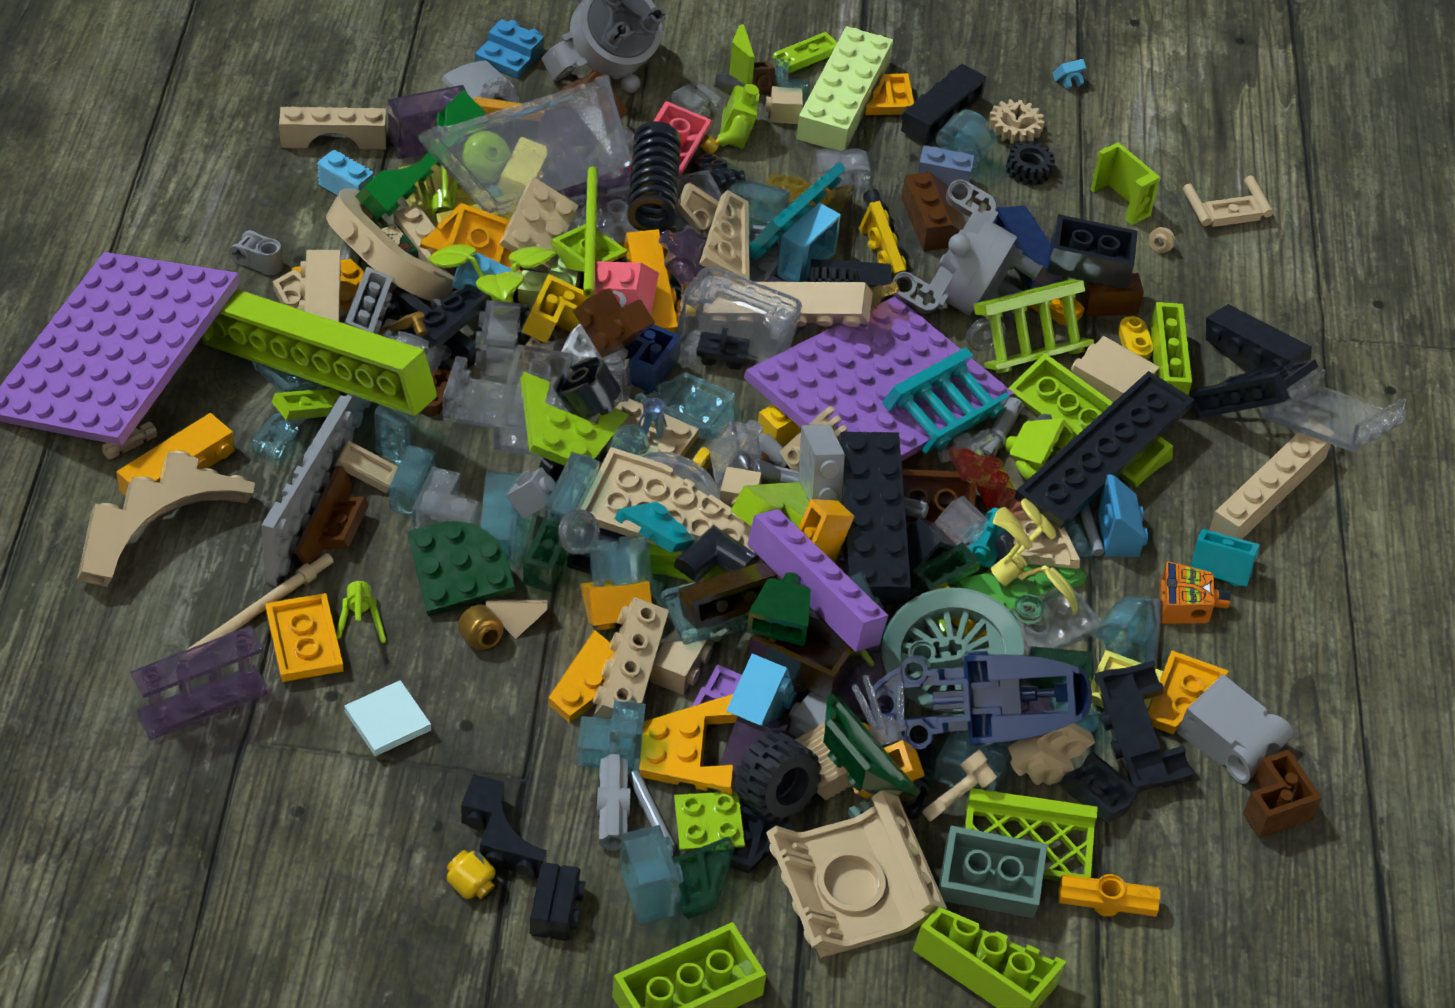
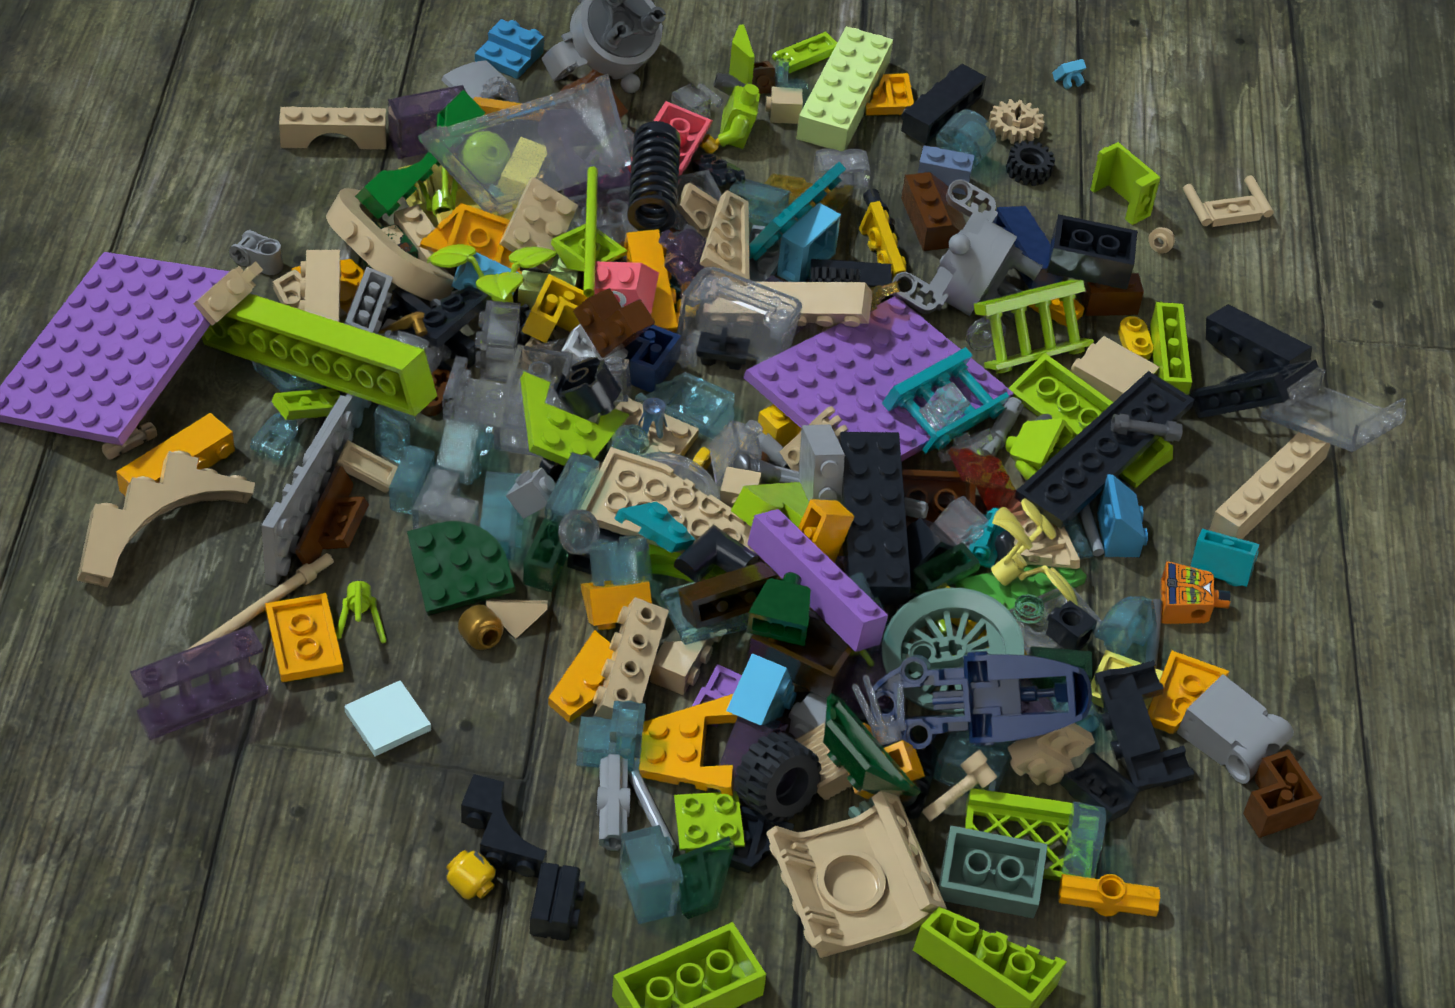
(227, 292): none -> tan hinge
(341, 172): medium azure brick -> none
(462, 446): none -> clear light blue brick
(945, 407): none -> clear brick
(1070, 626): none -> black brick
(1084, 840): none -> clear light blue brick
(1170, 431): none -> flat silver bar

